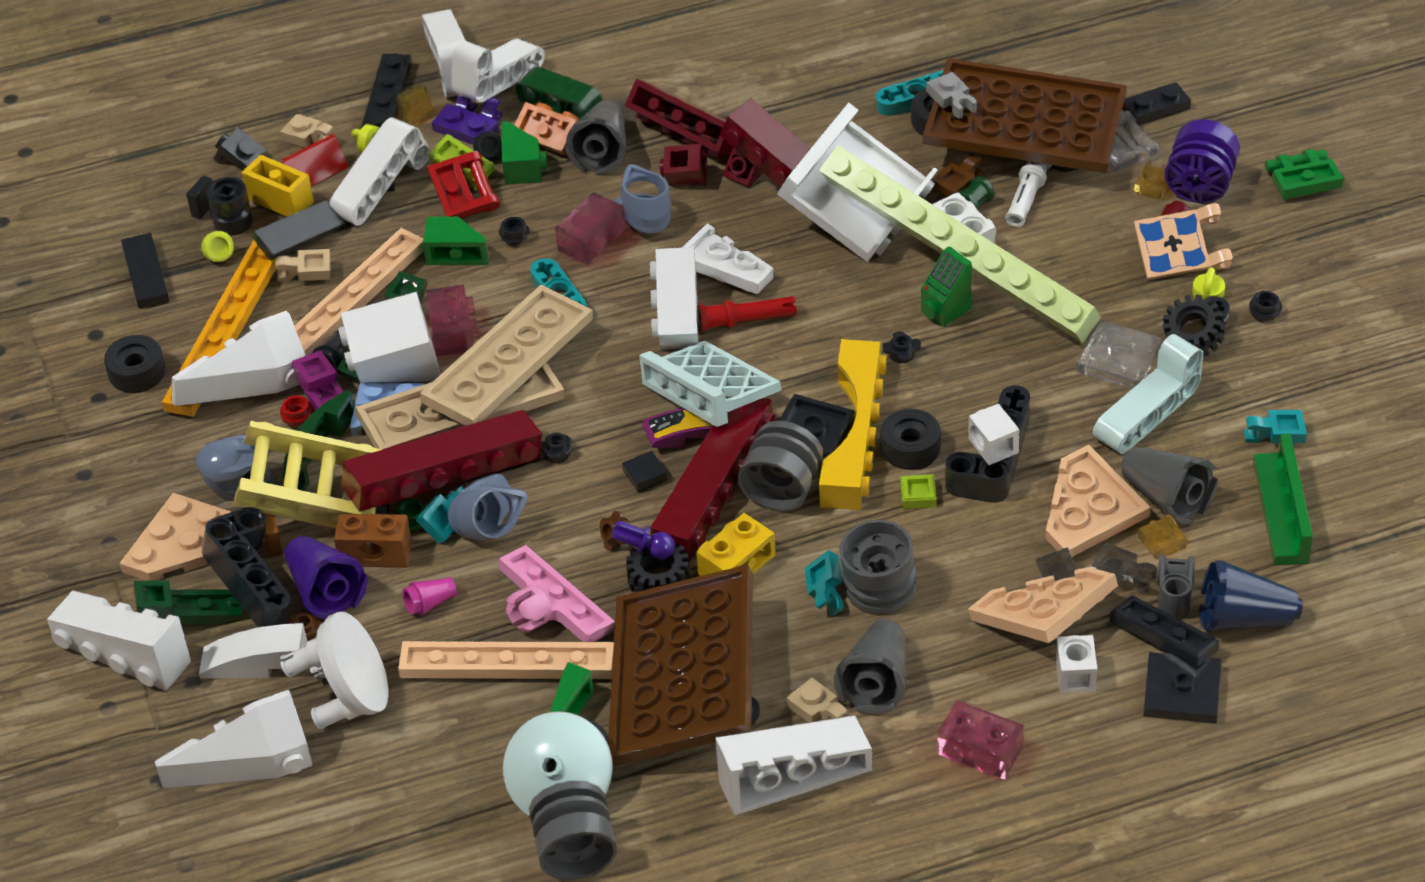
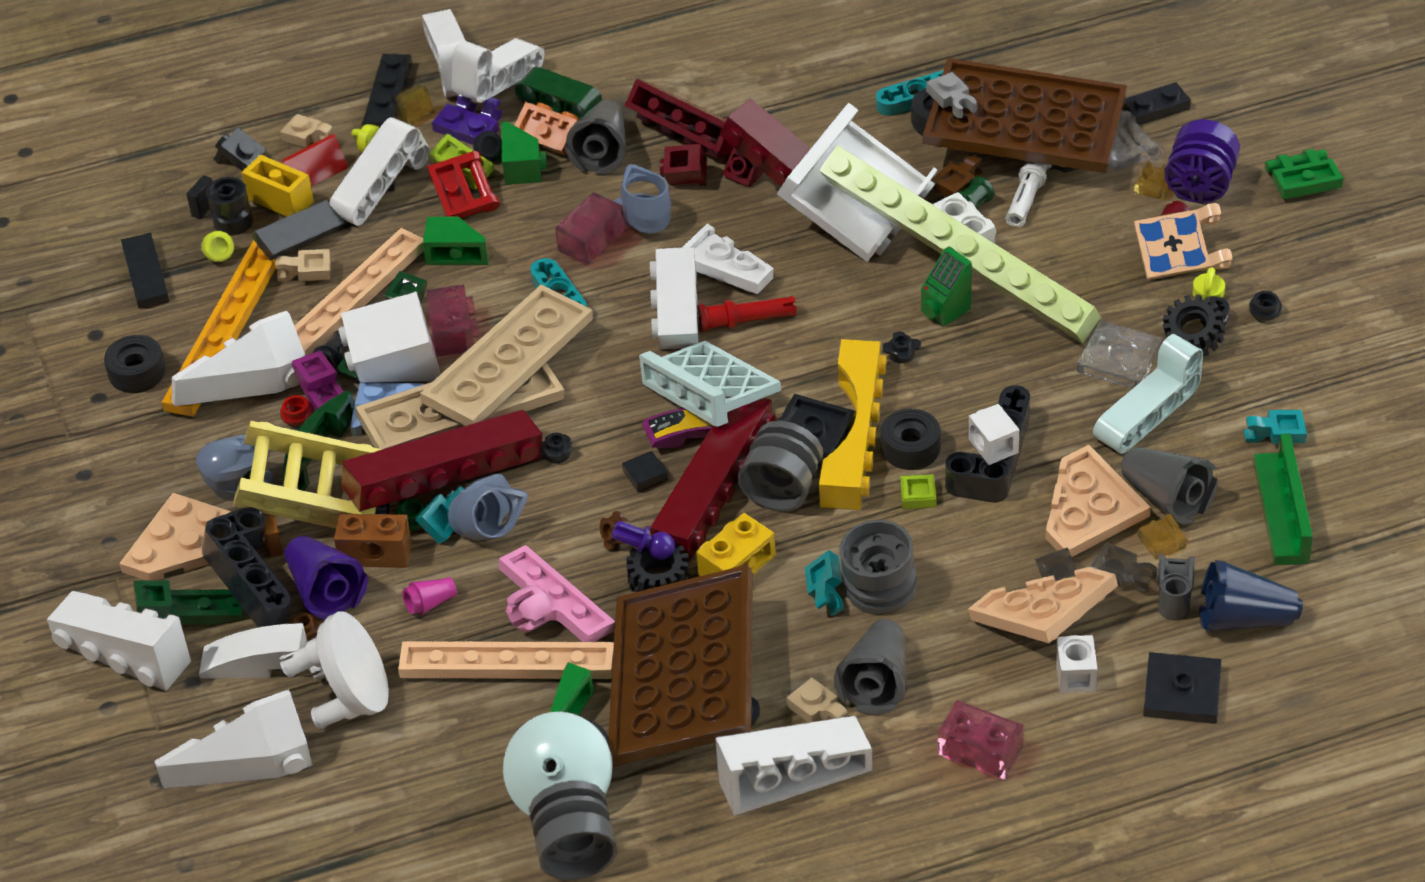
(513, 230): black plate -> none
(1164, 630): black tile -> none

